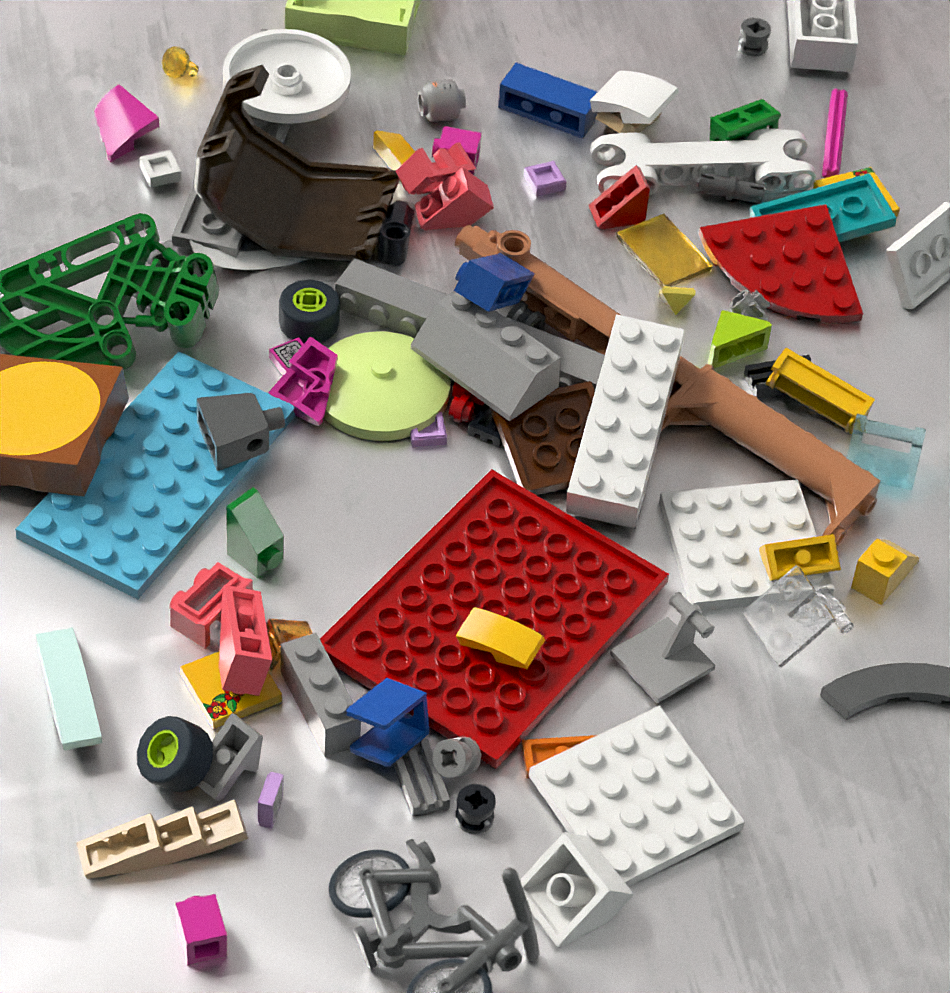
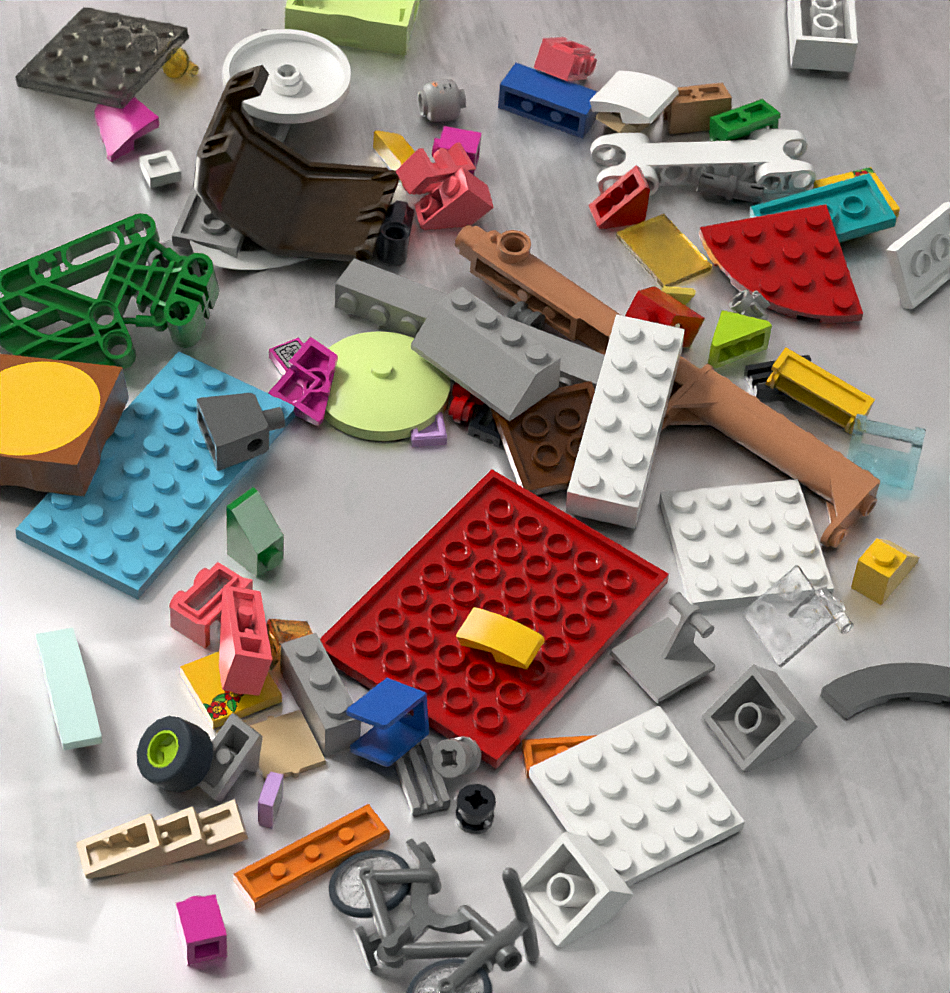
(102, 57): none -> clear smoke plate
(287, 746): none -> tan piece
(309, 310): black wheel -> none
(310, 856): none -> orange tile
(493, 281): blue brick -> none
(544, 178): lavender tile -> none
(565, 59): none -> coral window
(660, 308): none -> red torso
(694, 106): none -> medium nougat hinge
(754, 37): dark grey wheel -> none
(759, 719): none -> light grey slope
(811, 554): yellow slope -> none
(835, 133): dark pink axle -> none

